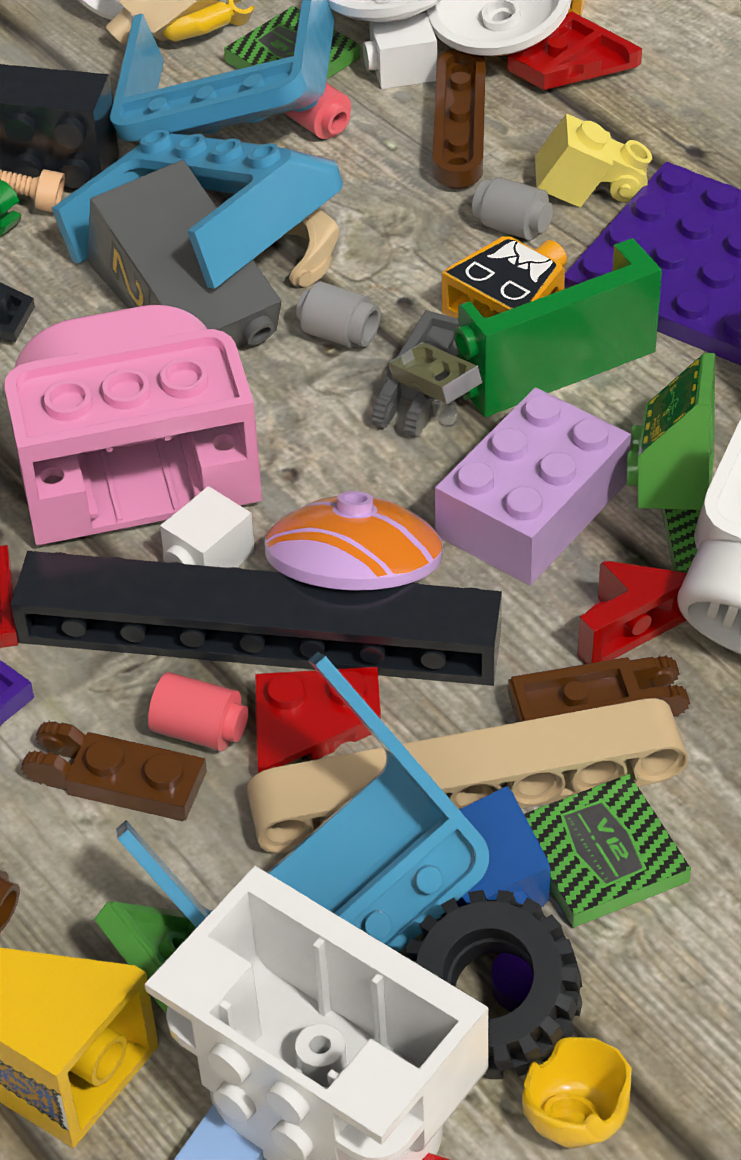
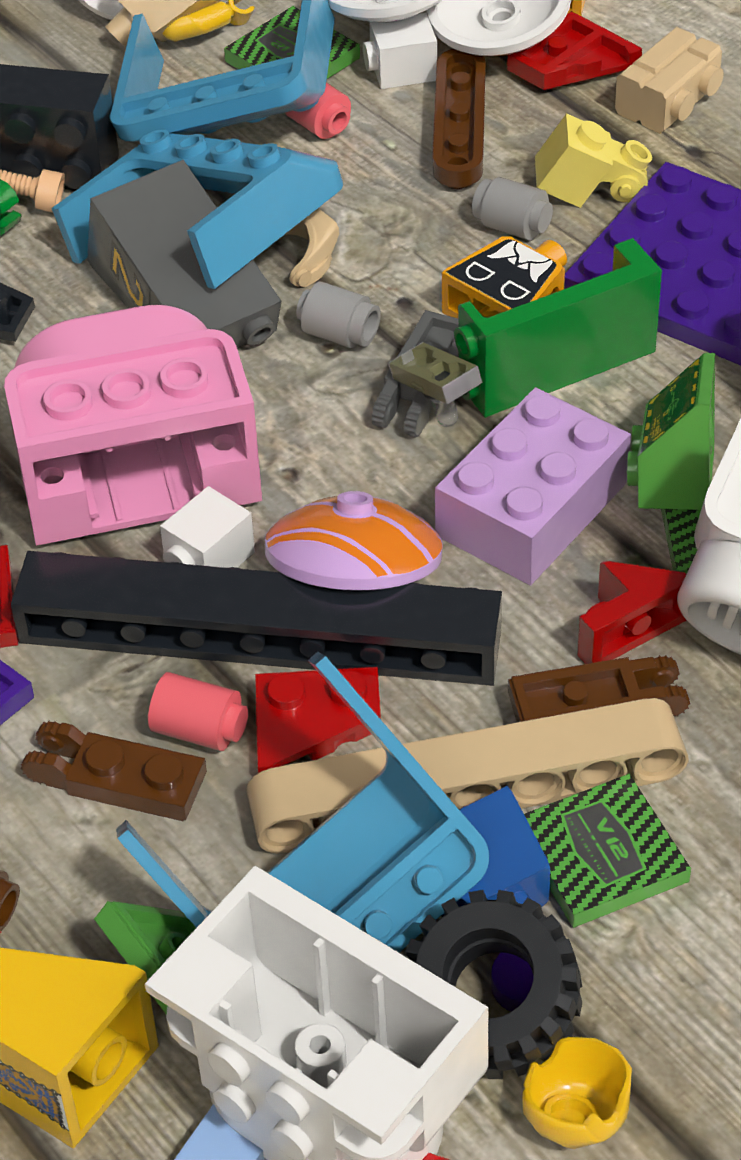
(669, 80): none -> tan brick

